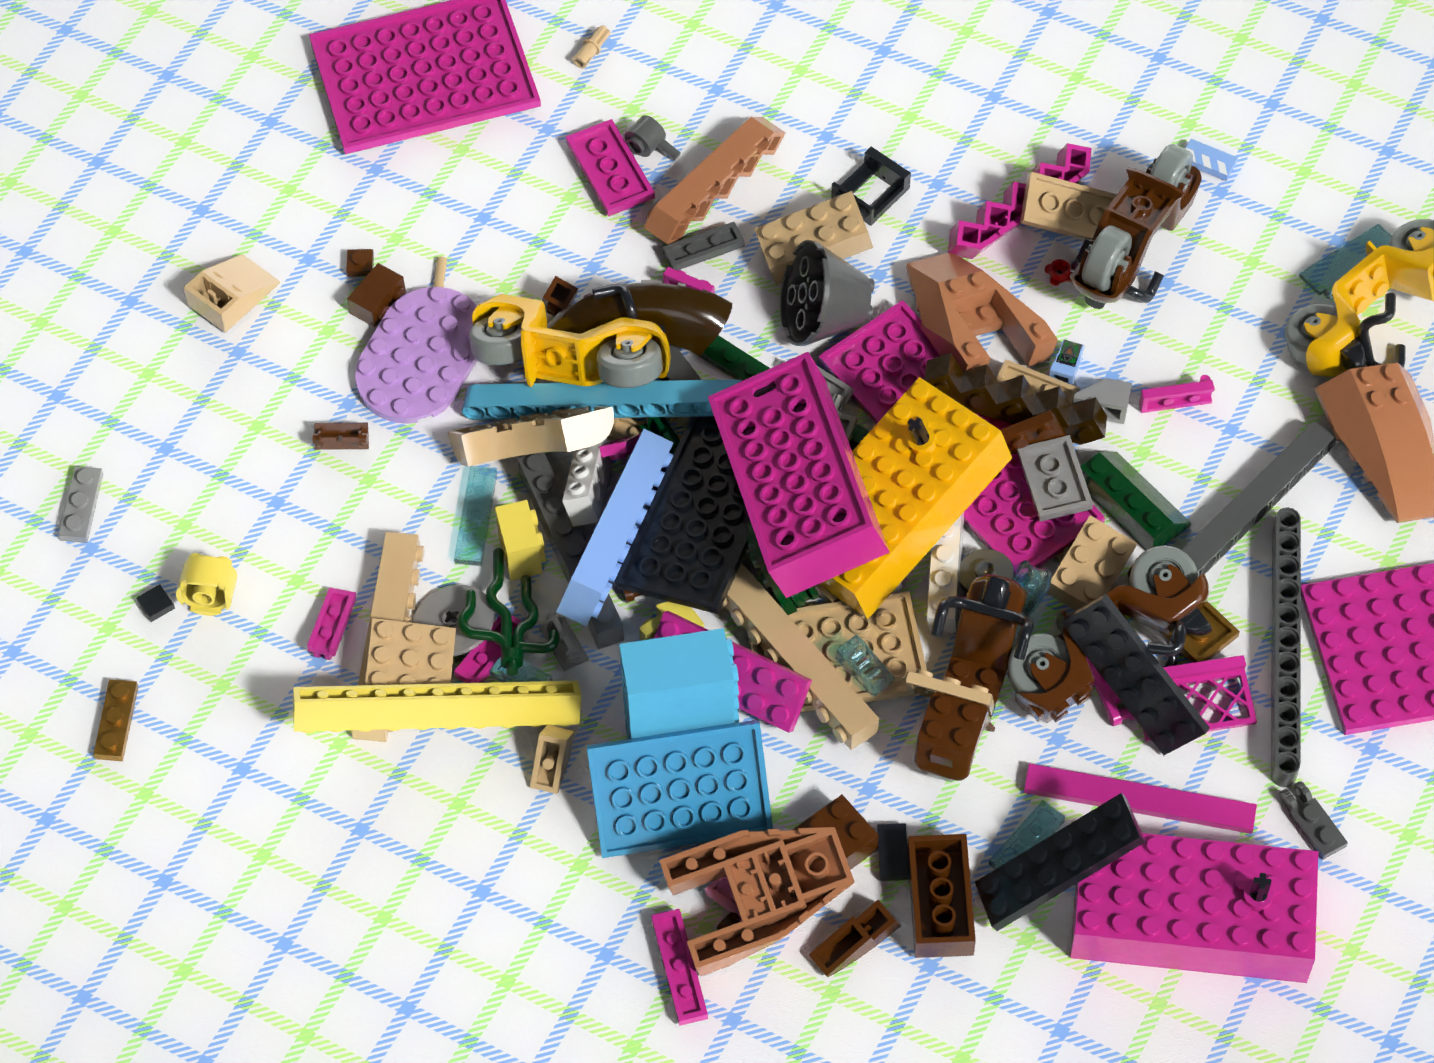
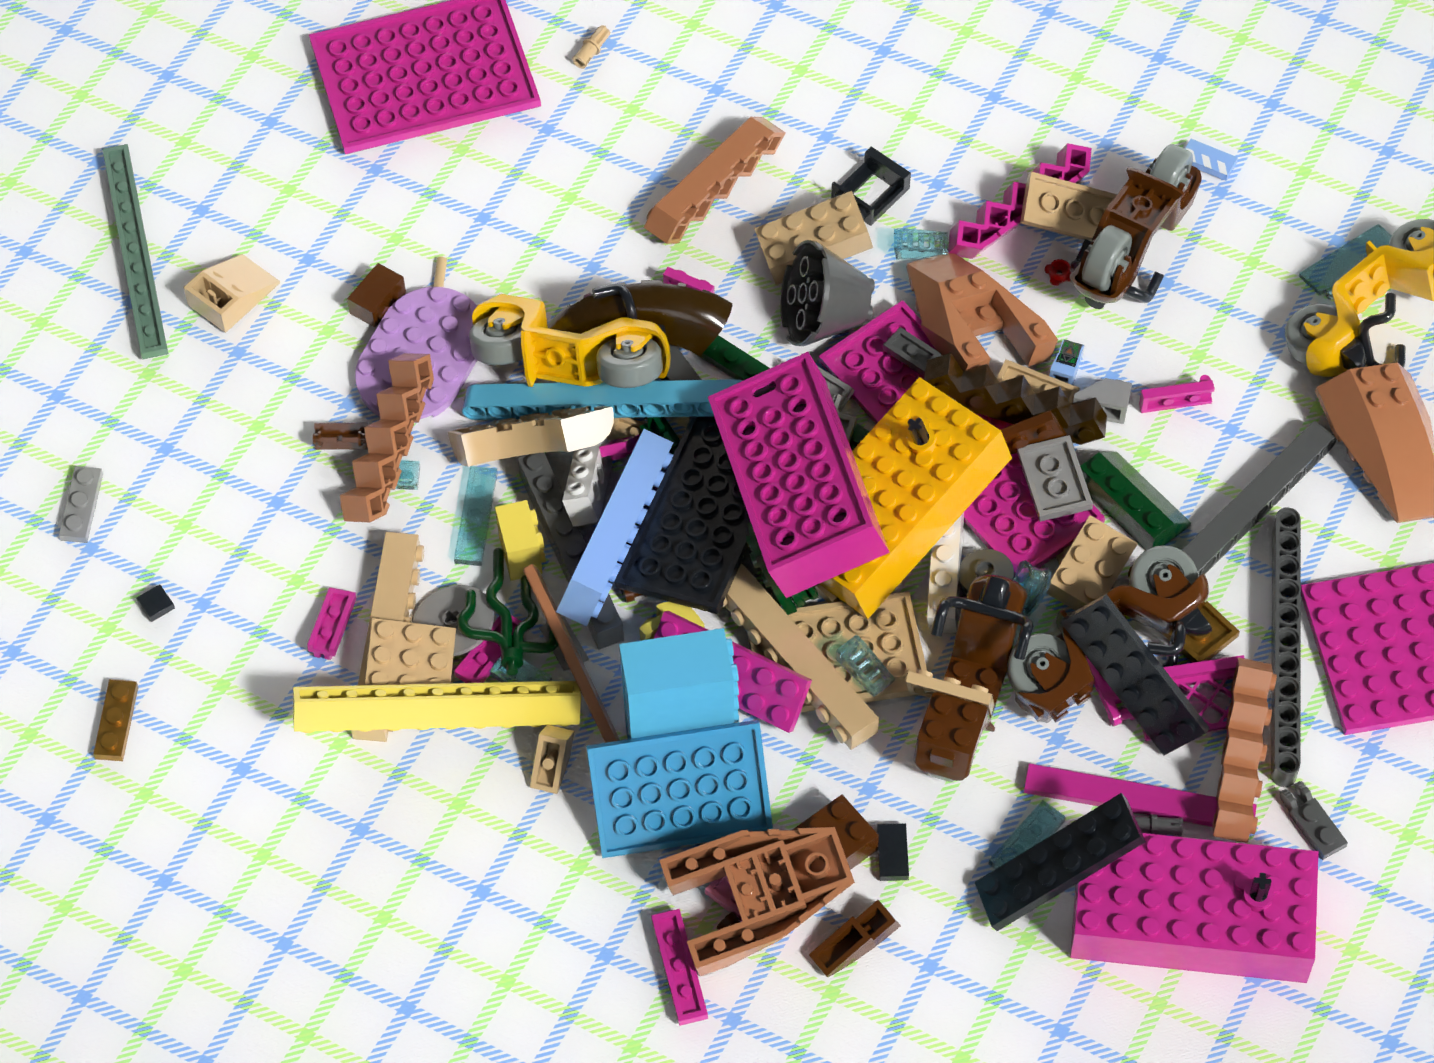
(135, 252): none -> sand green plate
(207, 584): light yellow brick -> none
(359, 262): reddish brown plate -> none
(388, 438): none -> nougat brick
(409, 476): none -> clear light blue plate
(559, 296): reddish brown brick -> none
(571, 654): none -> nougat tile
(610, 167): dark pink plate -> none
(646, 136): dark grey piece -> none
(703, 246): dark grey plate -> none
(910, 350): none -> dark grey hinge
(911, 236): none -> clear light blue slope
(941, 896): reddish brown brick -> none
(1160, 825): none -> dark grey pin
(1243, 750): none -> nougat brick

